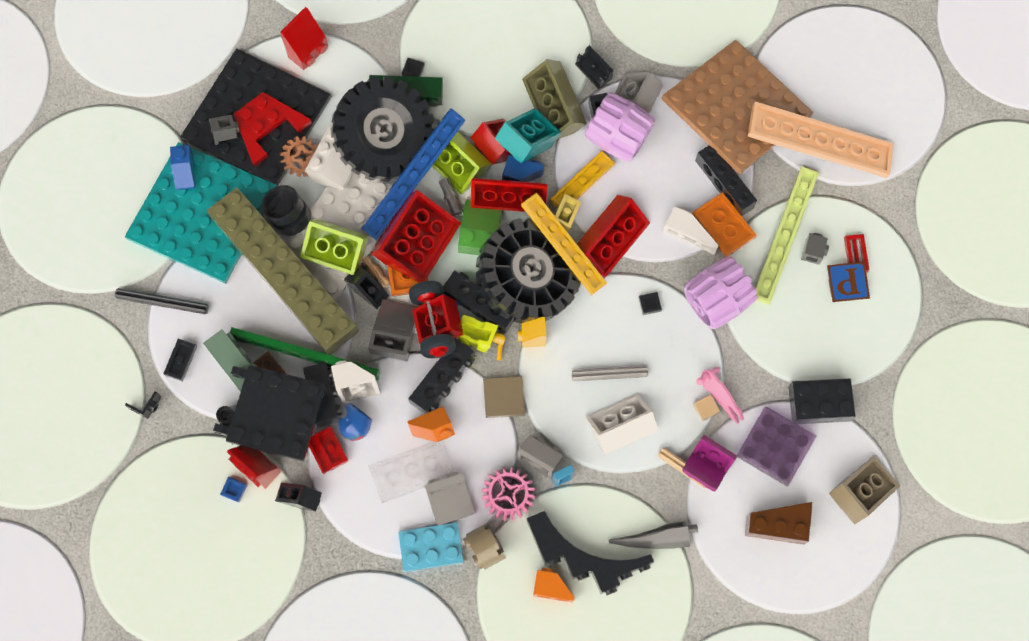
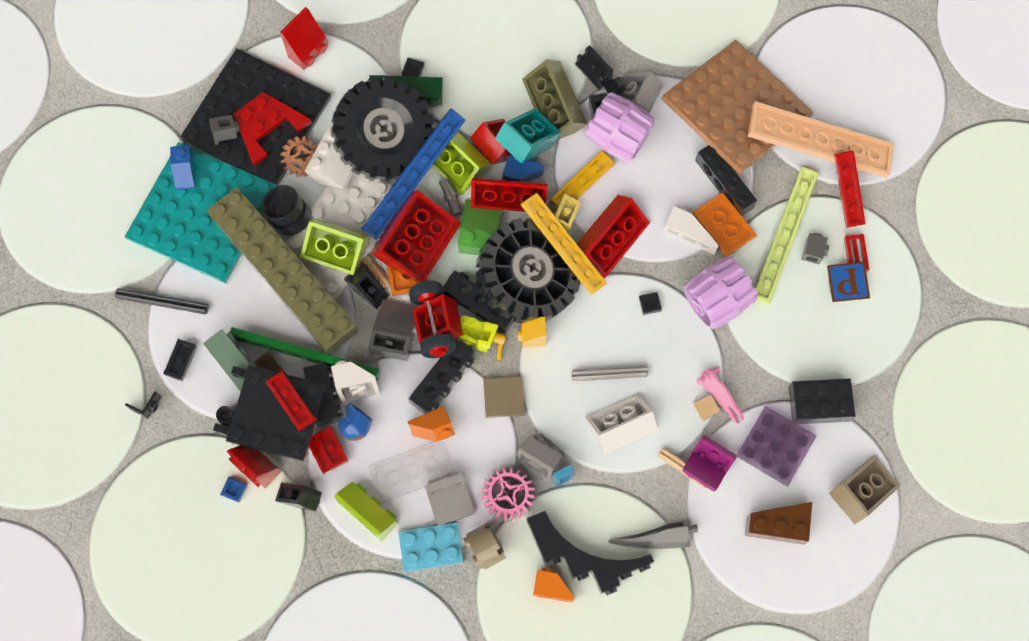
(290, 401): none -> red tile
(366, 510): none -> lime slope
(615, 86): none -> black tile
(849, 189): none -> red tile

